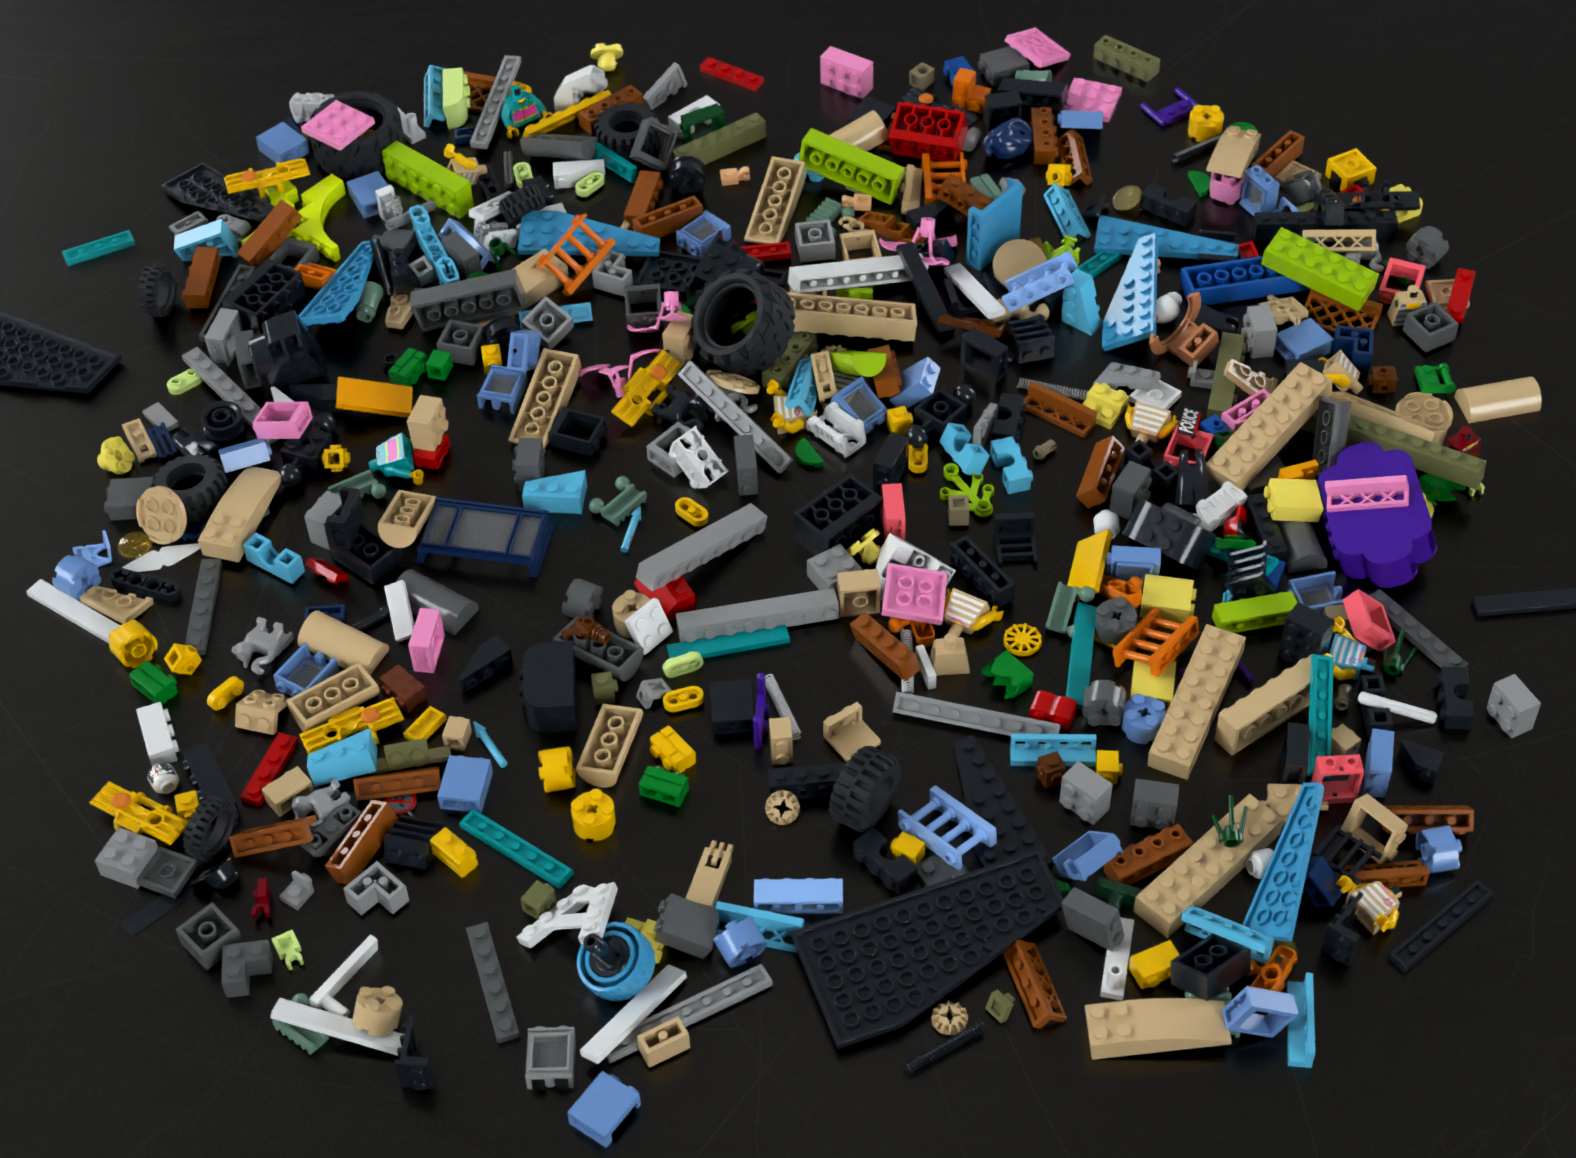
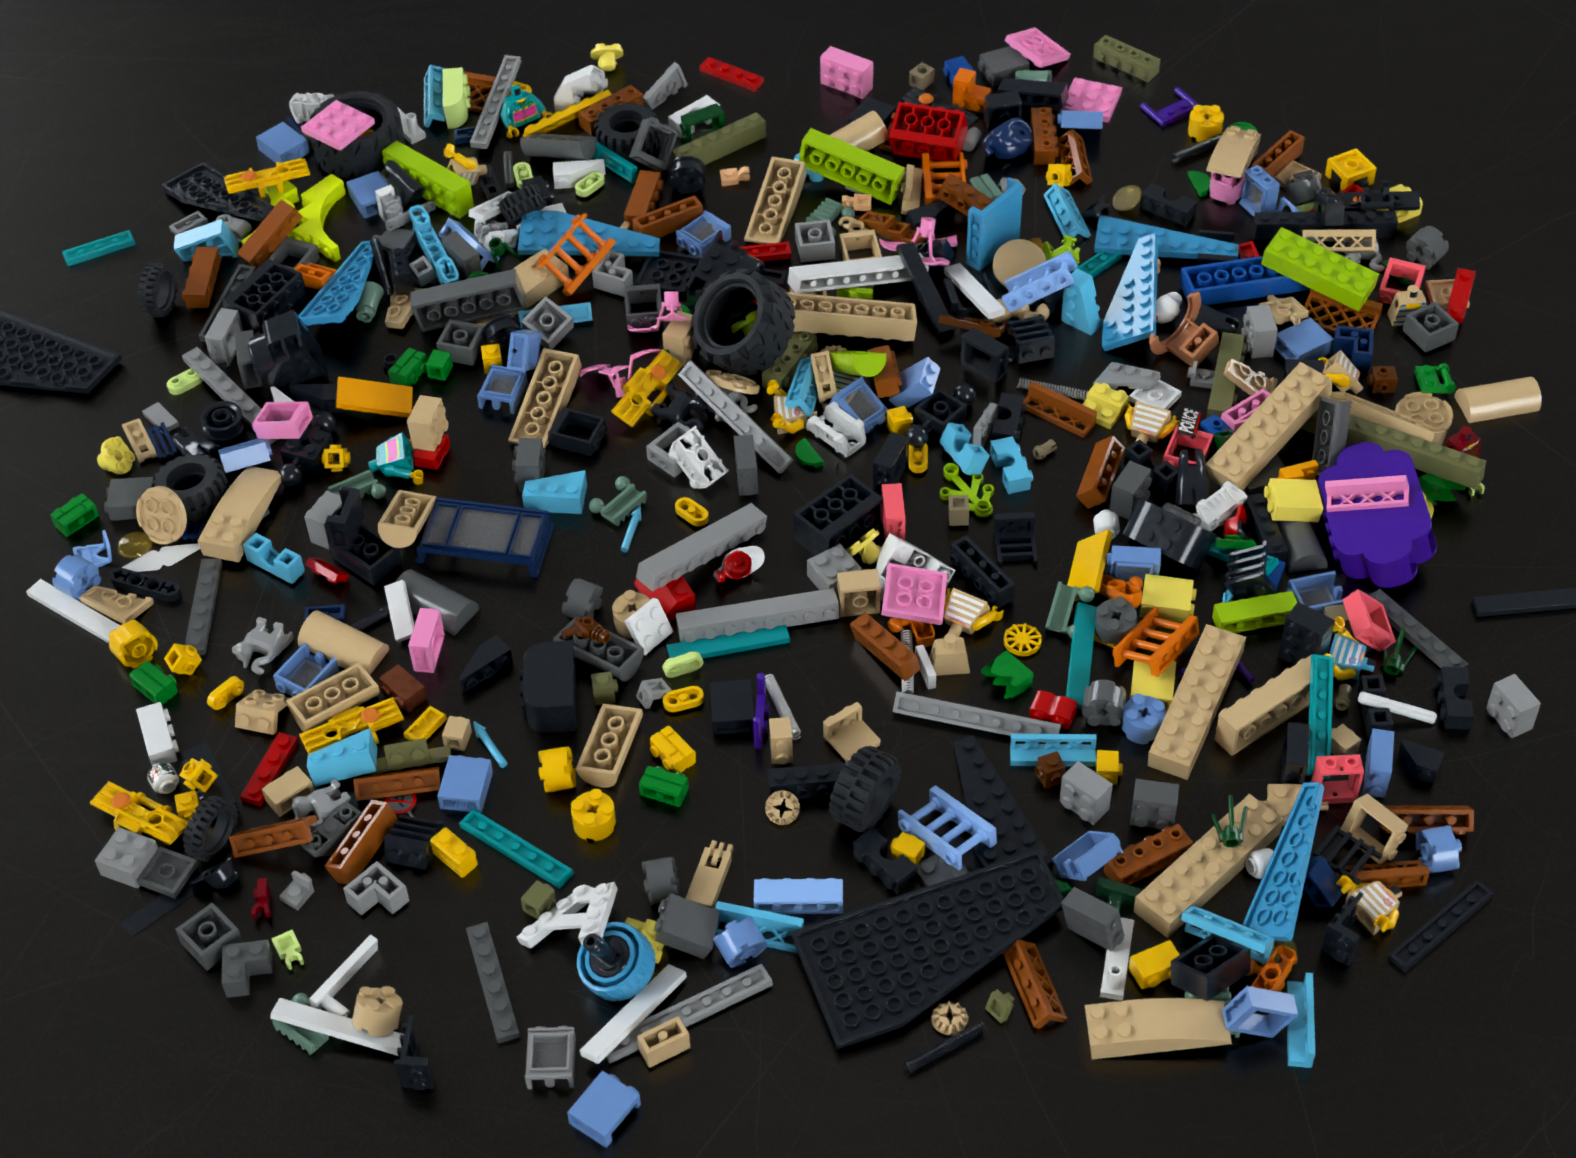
(74, 515): none -> green brick
(198, 775): none -> yellow brick
(403, 184): none -> black piece
(660, 879): none -> dark grey brick
(740, 563): none -> red hair

